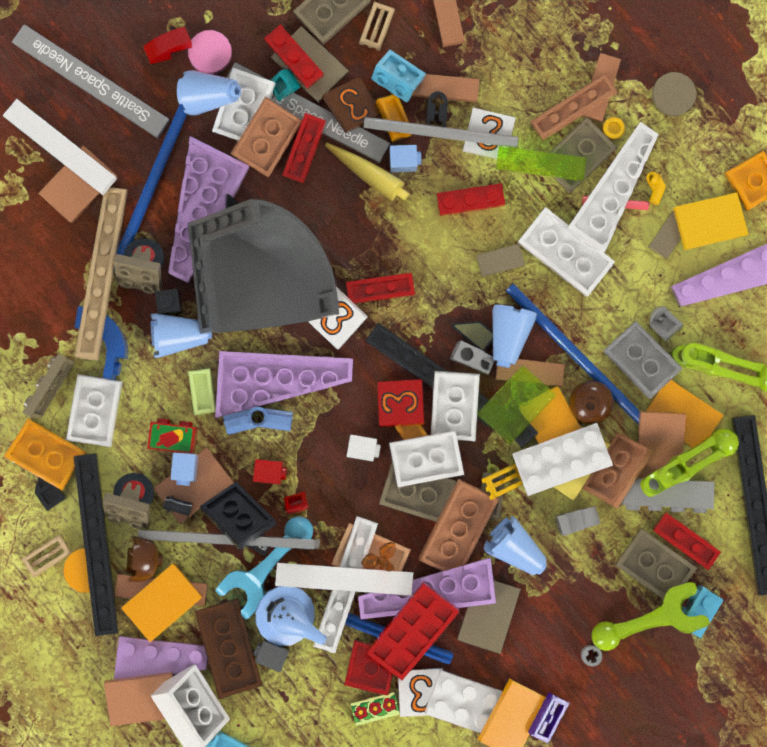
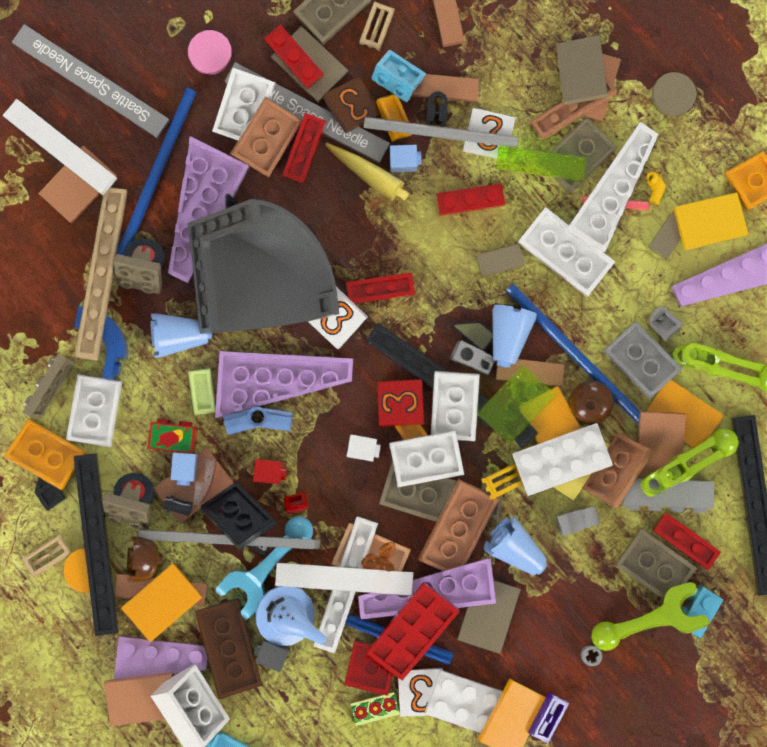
(162, 46): red slope -> none
(169, 302): black brick -> none
(203, 488): none -> clear slope
(205, 92): light blue cone -> none
(285, 84): teal slope -> none
(582, 70): none -> dark tan tile
(613, 128): yellow tile -> none

